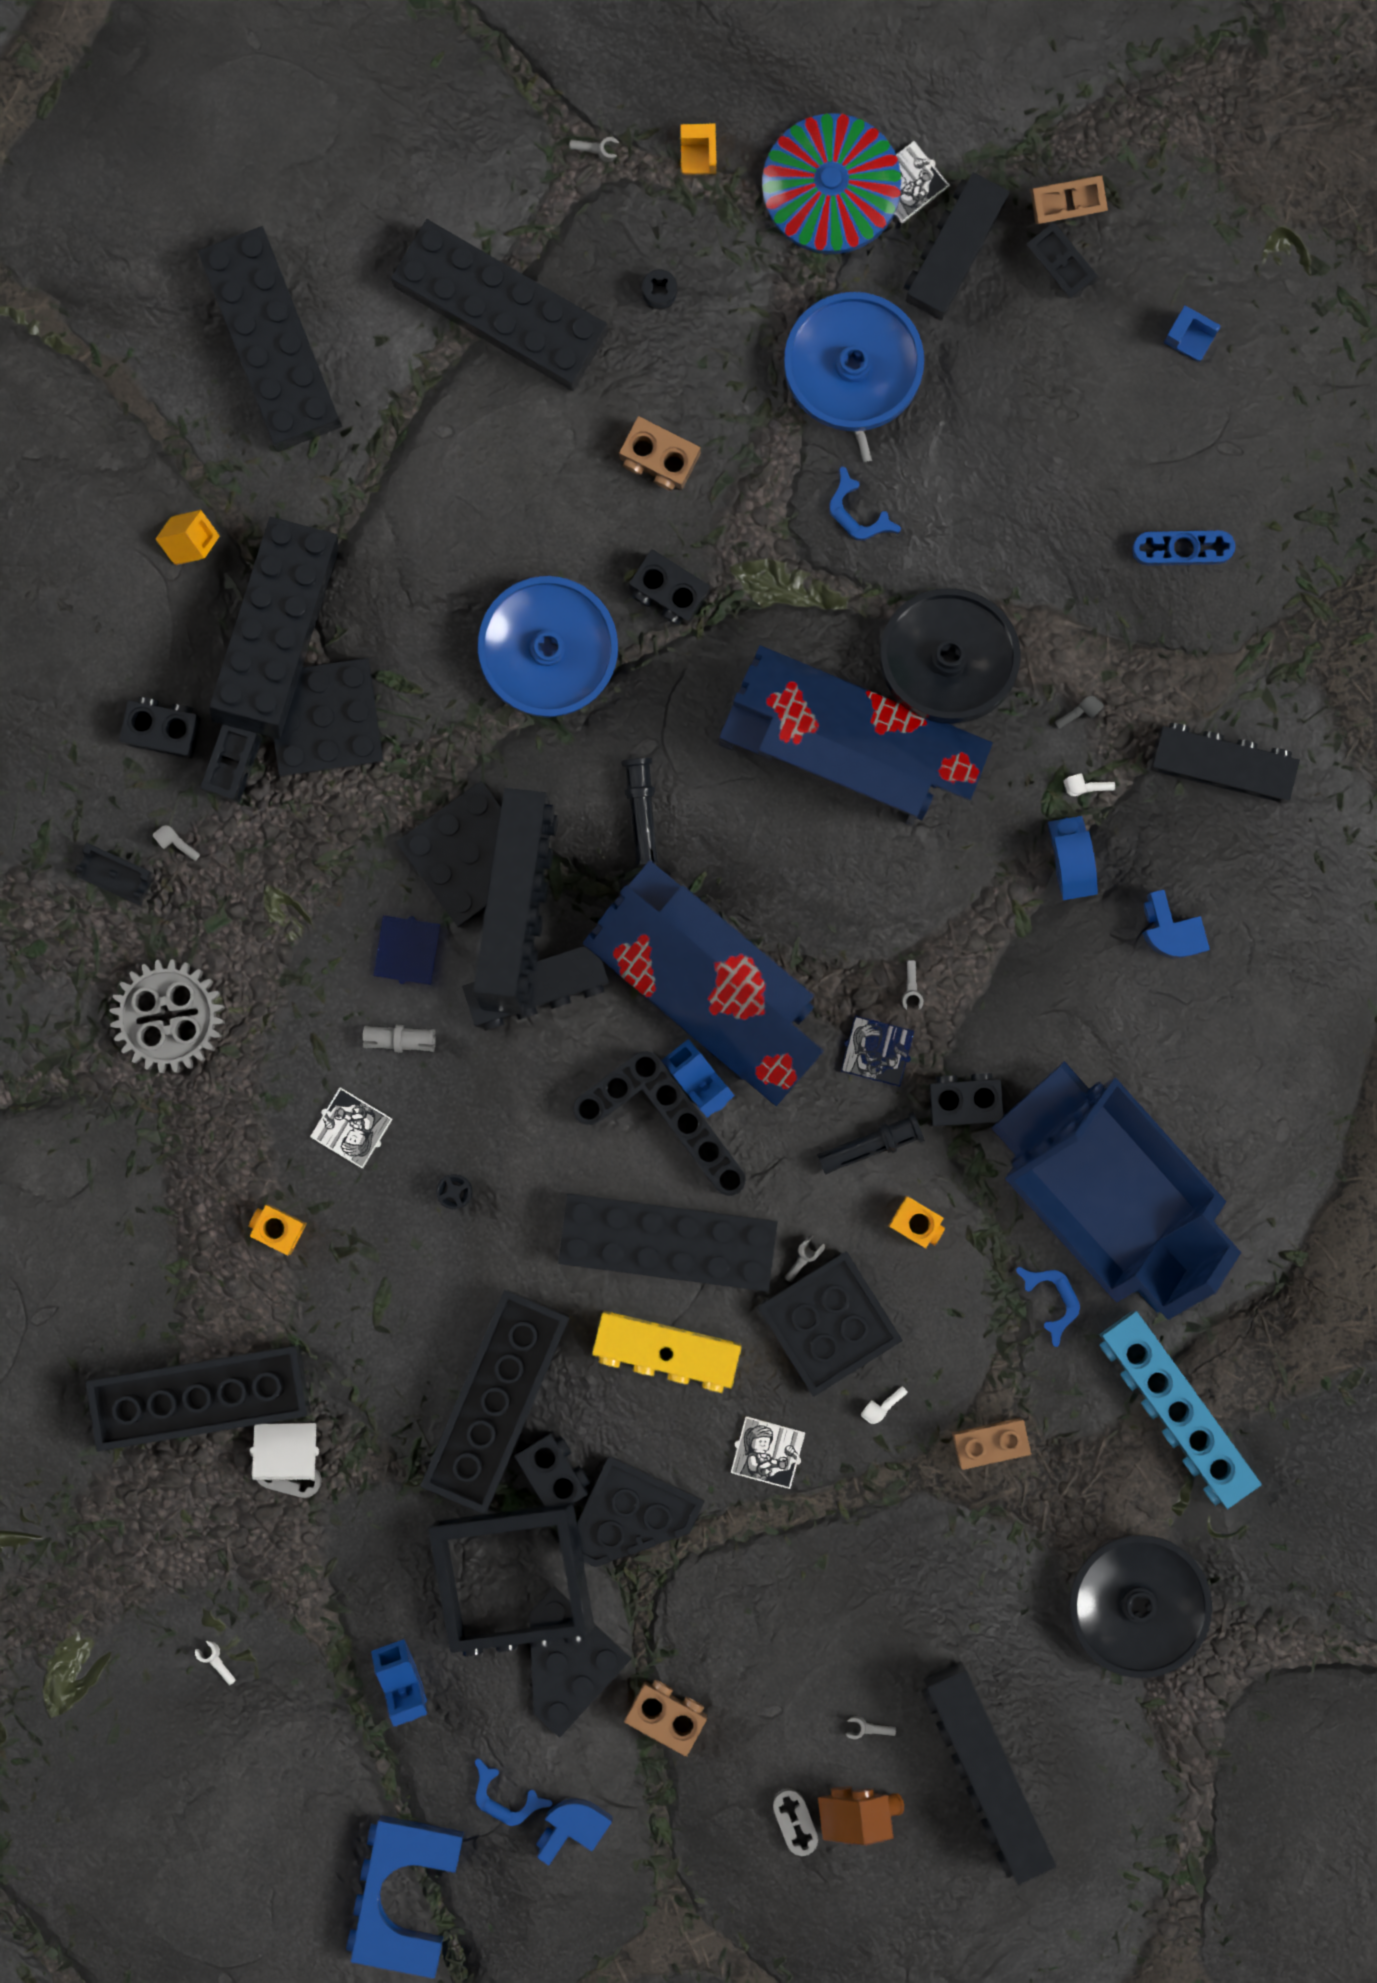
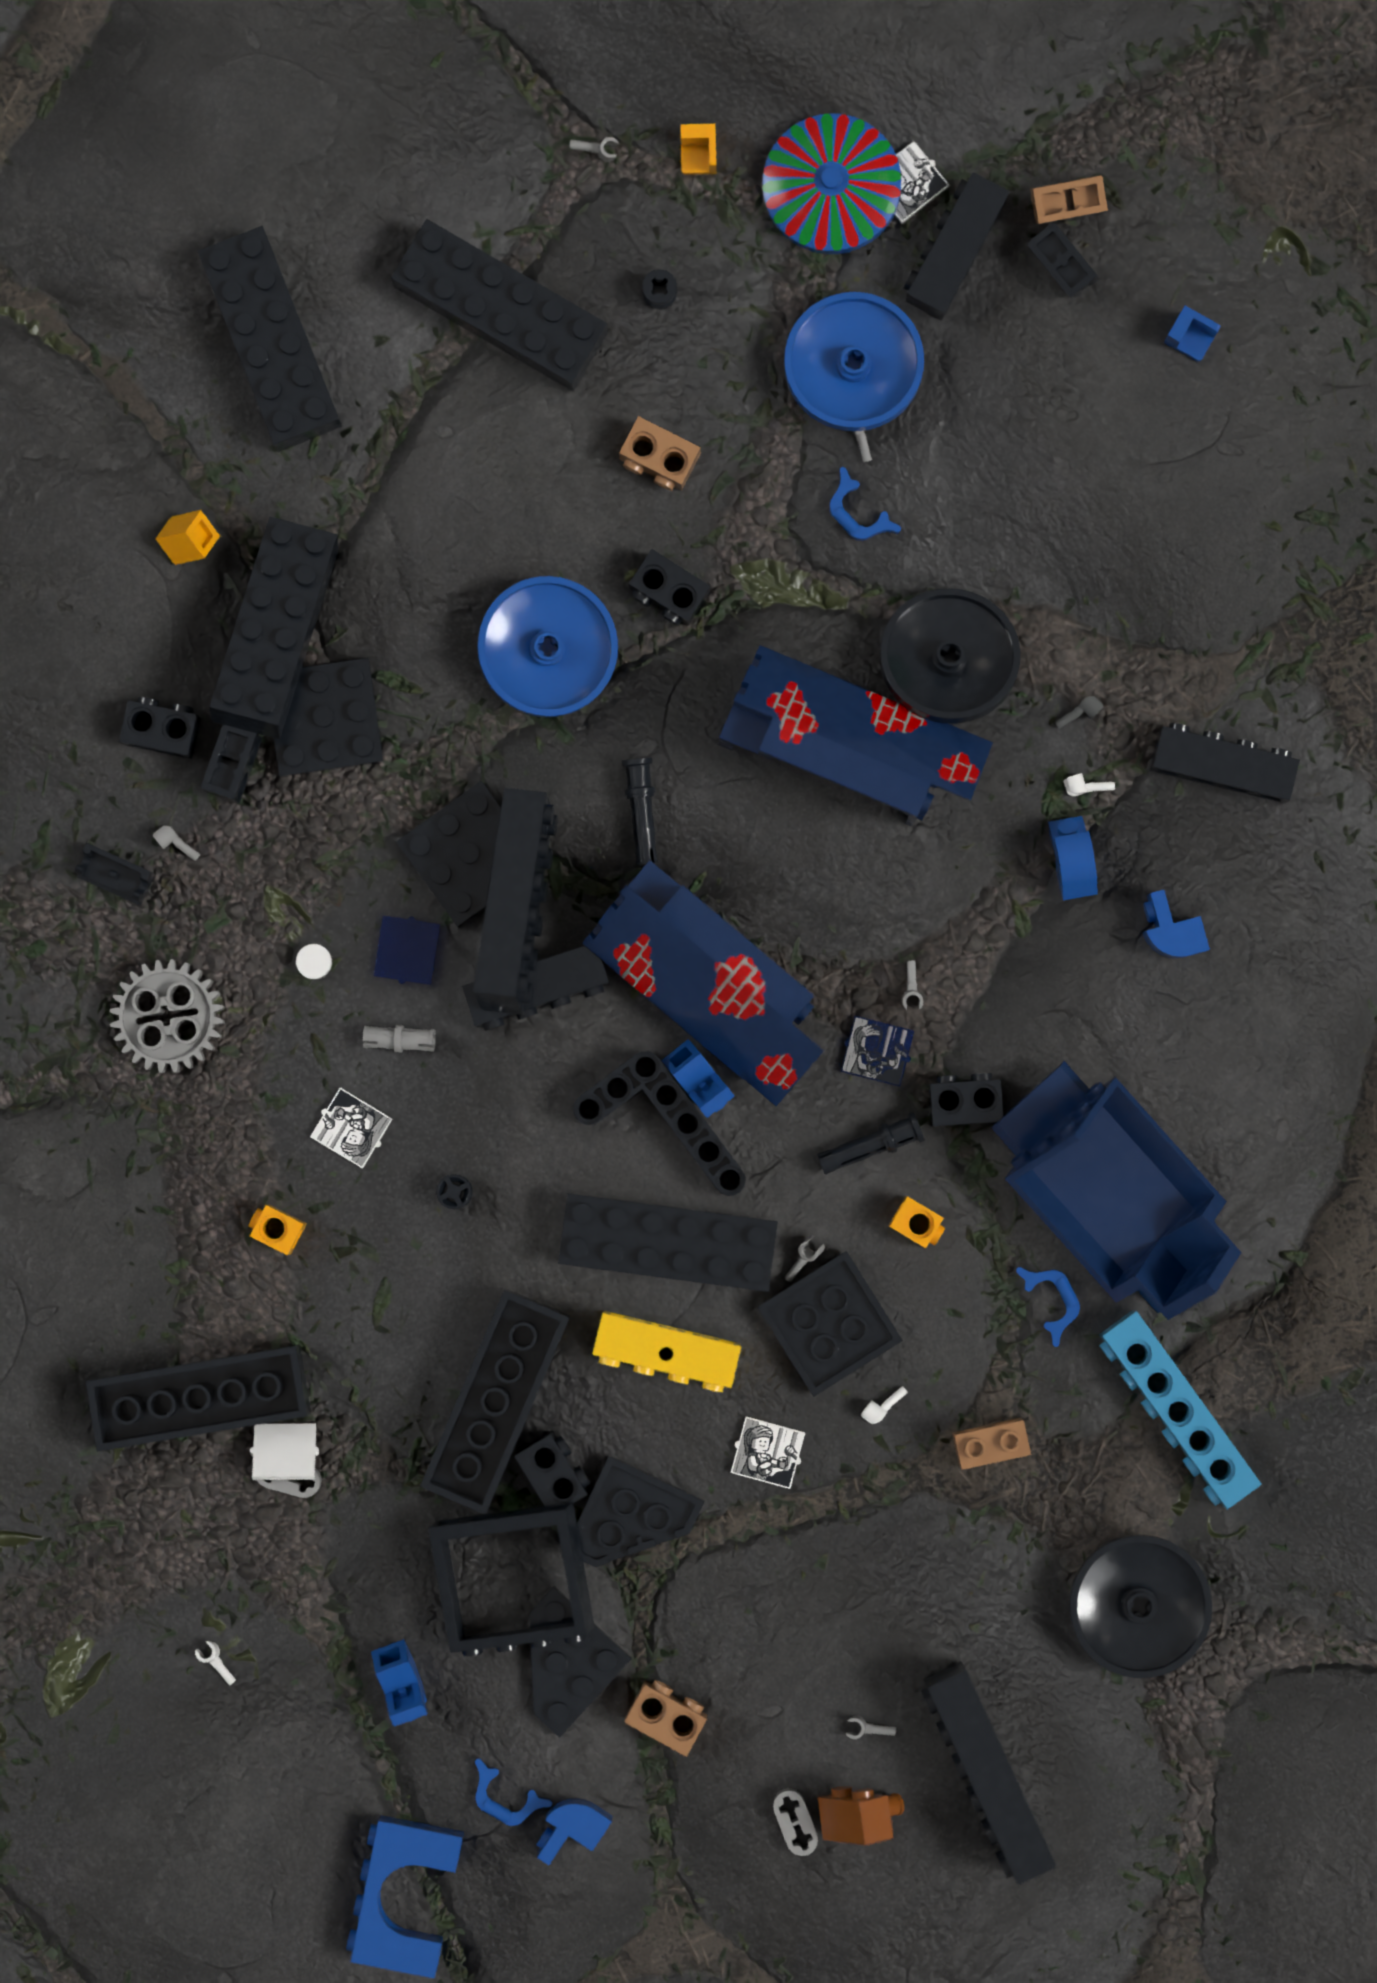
(314, 961): none -> white tile
(1209, 555): blue beam -> none

